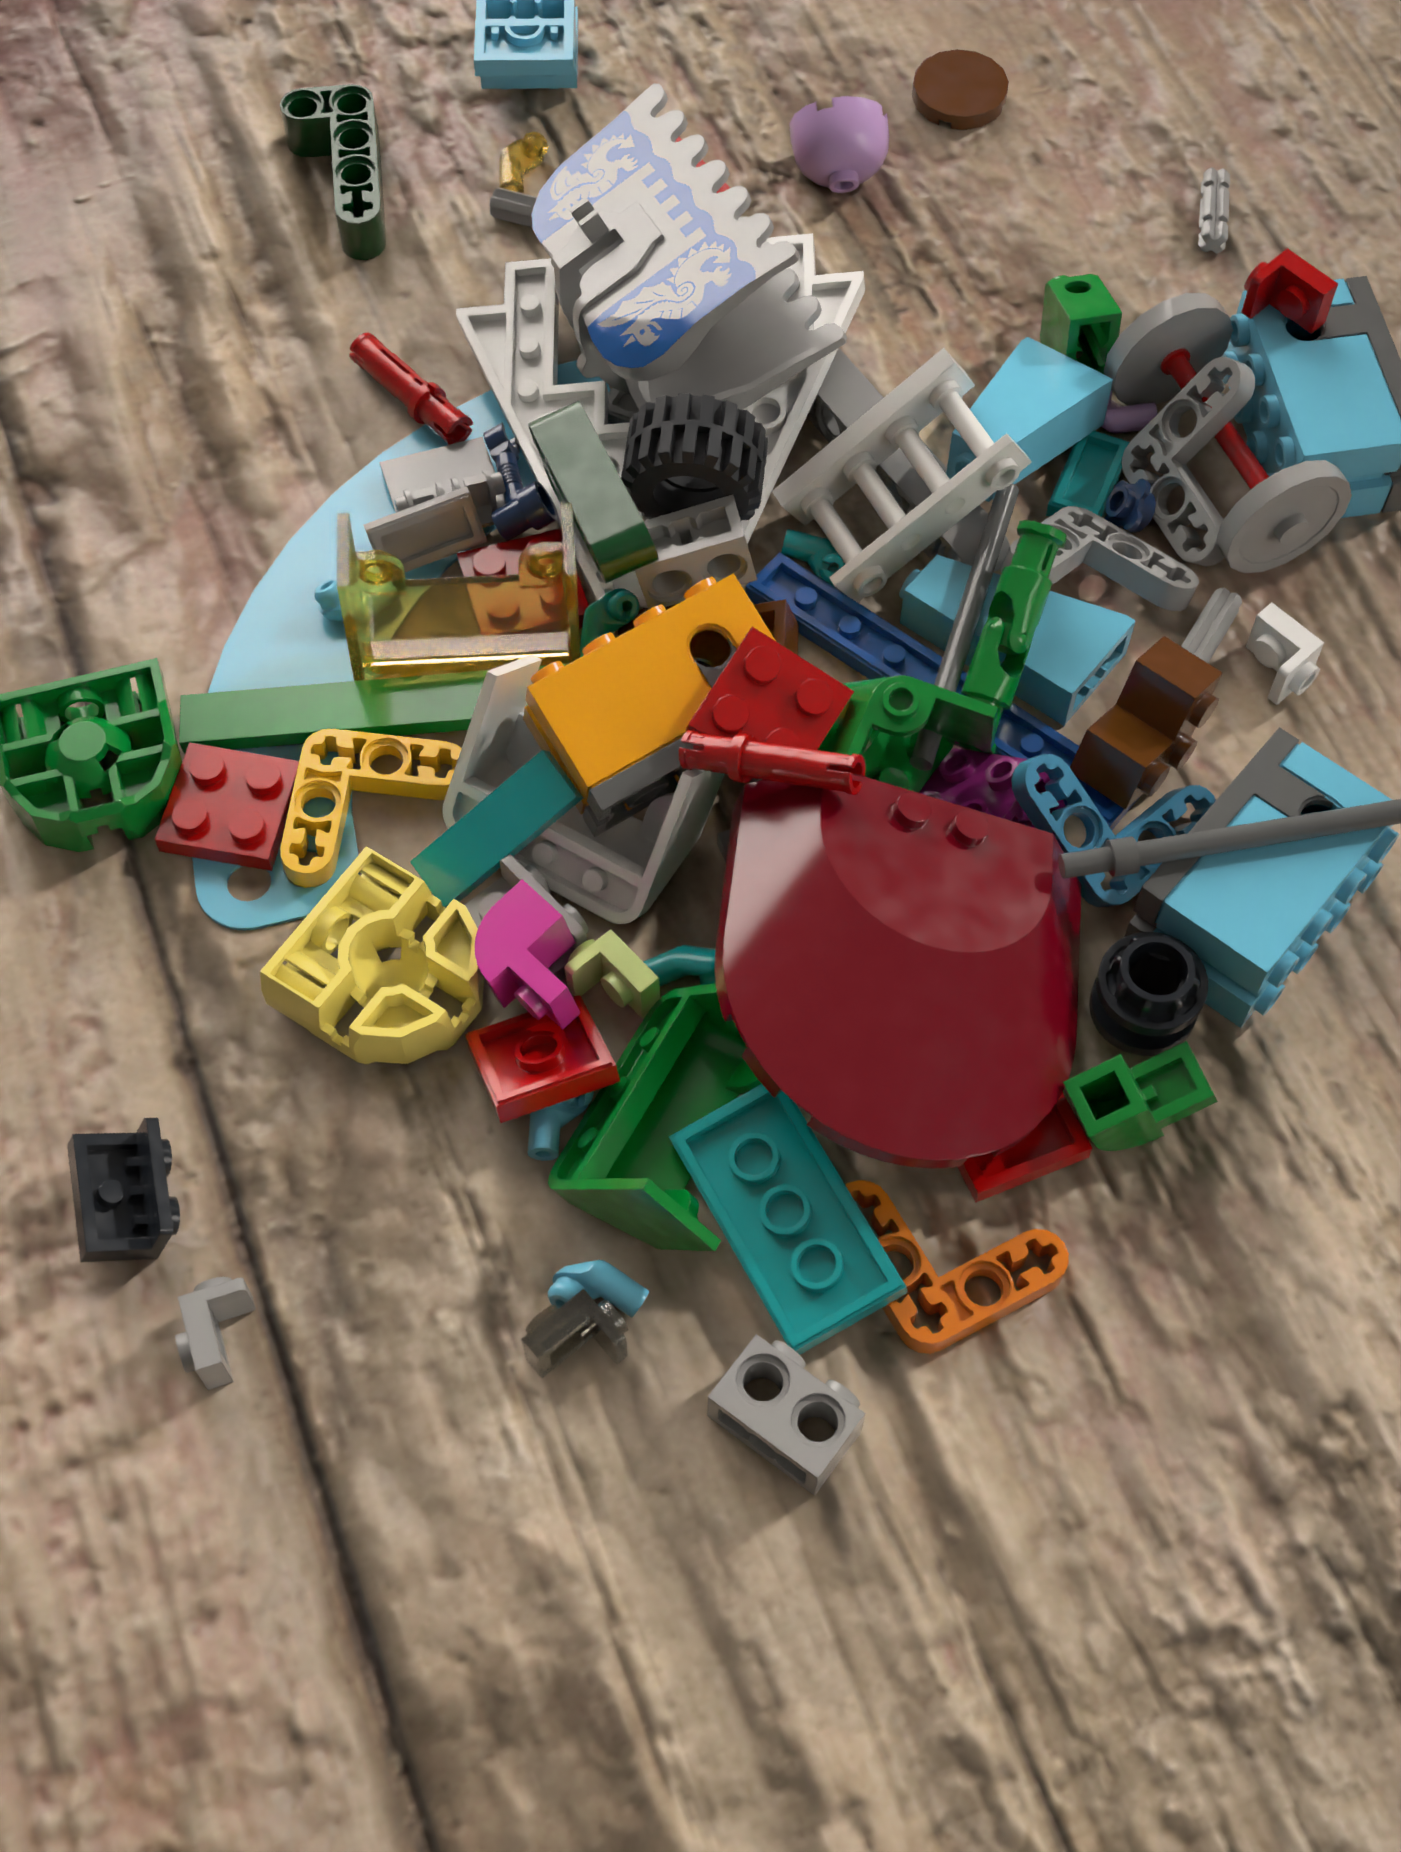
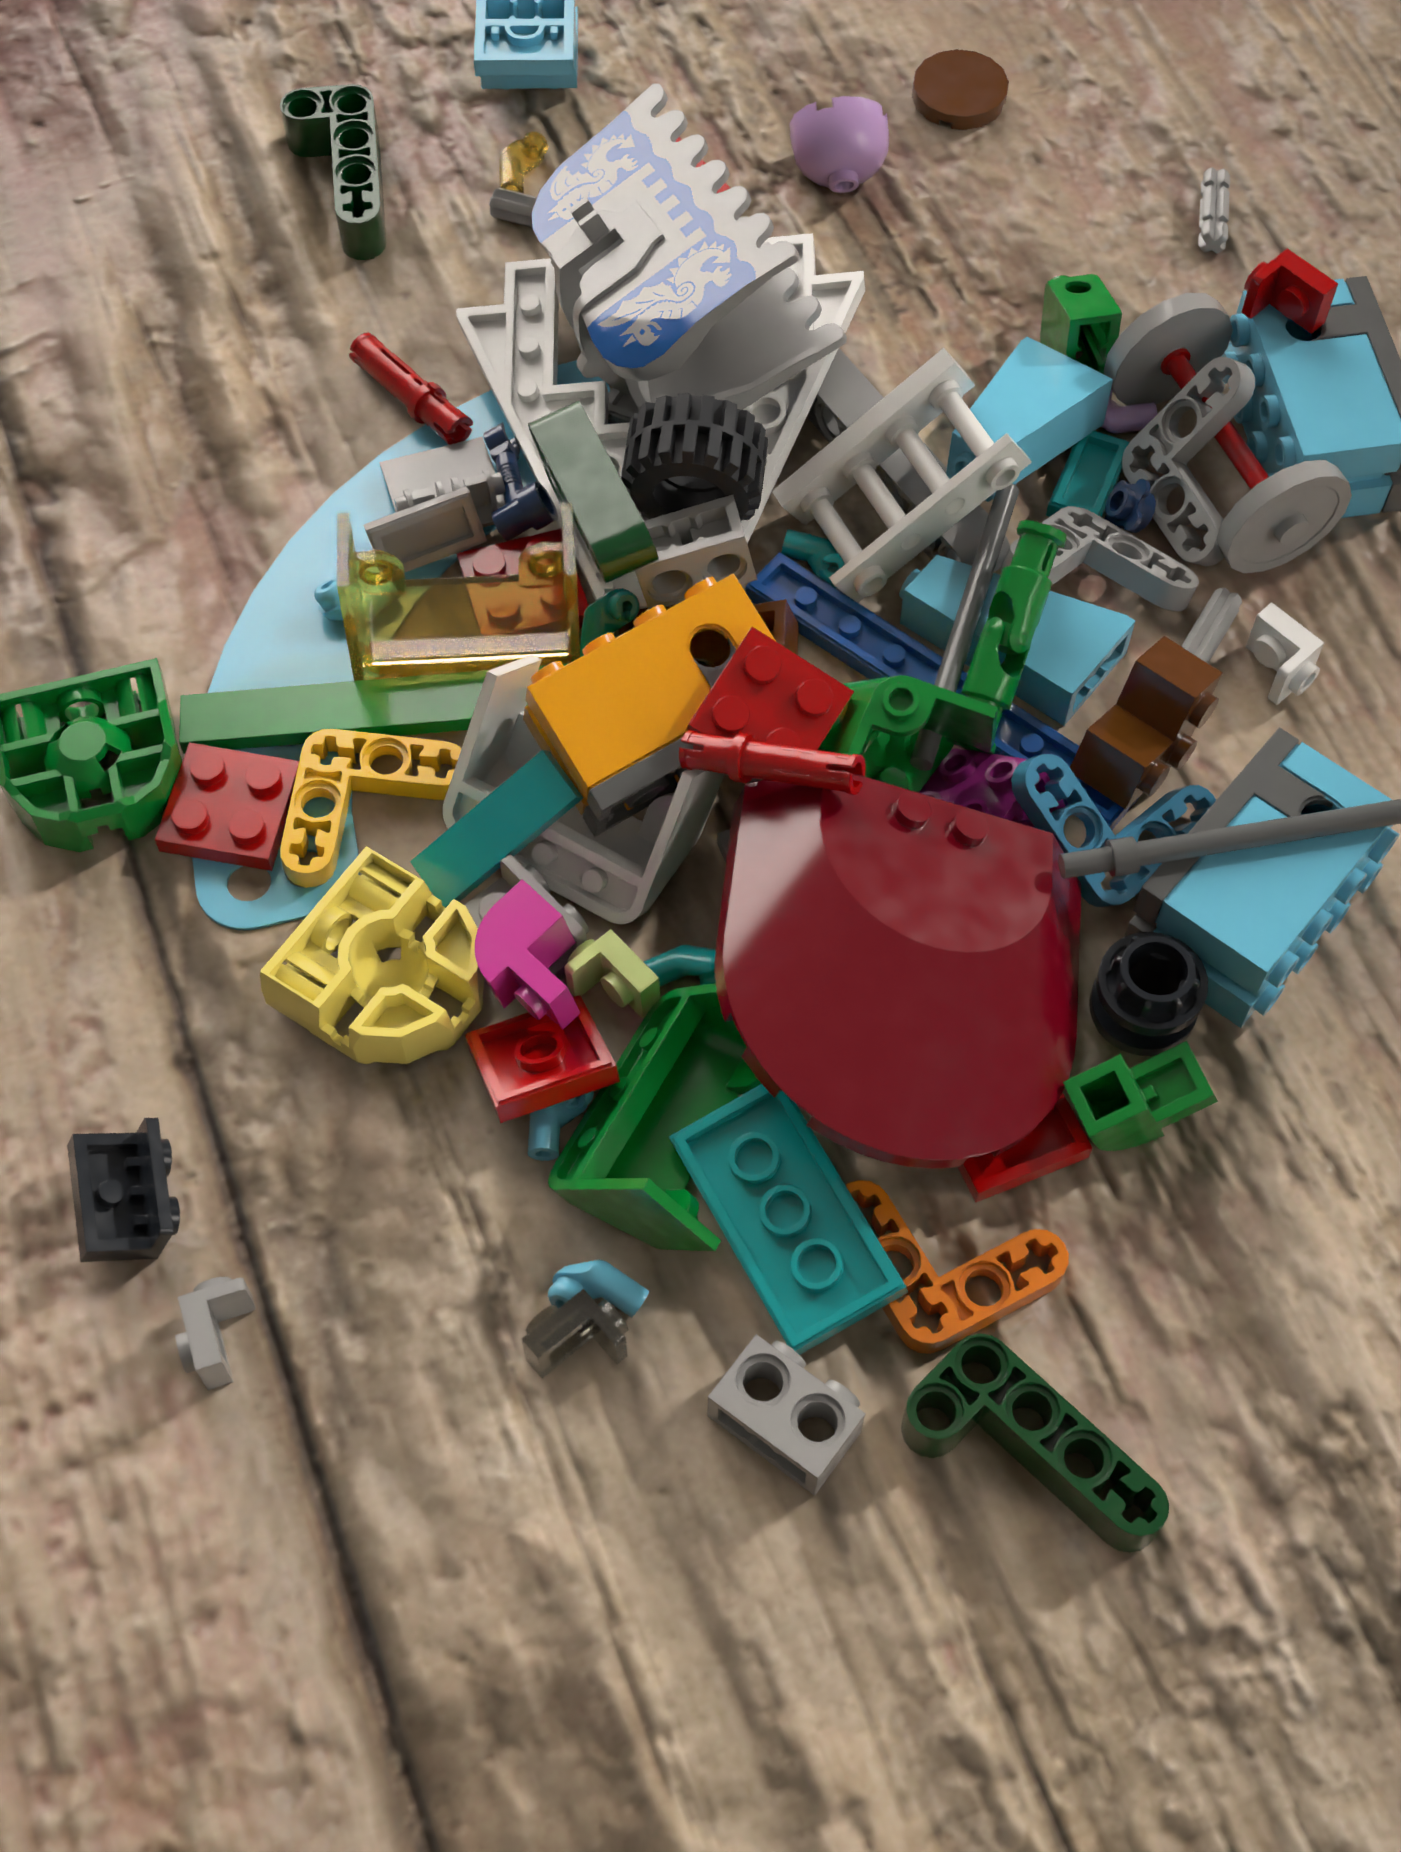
(1039, 1450): none -> dark green beam

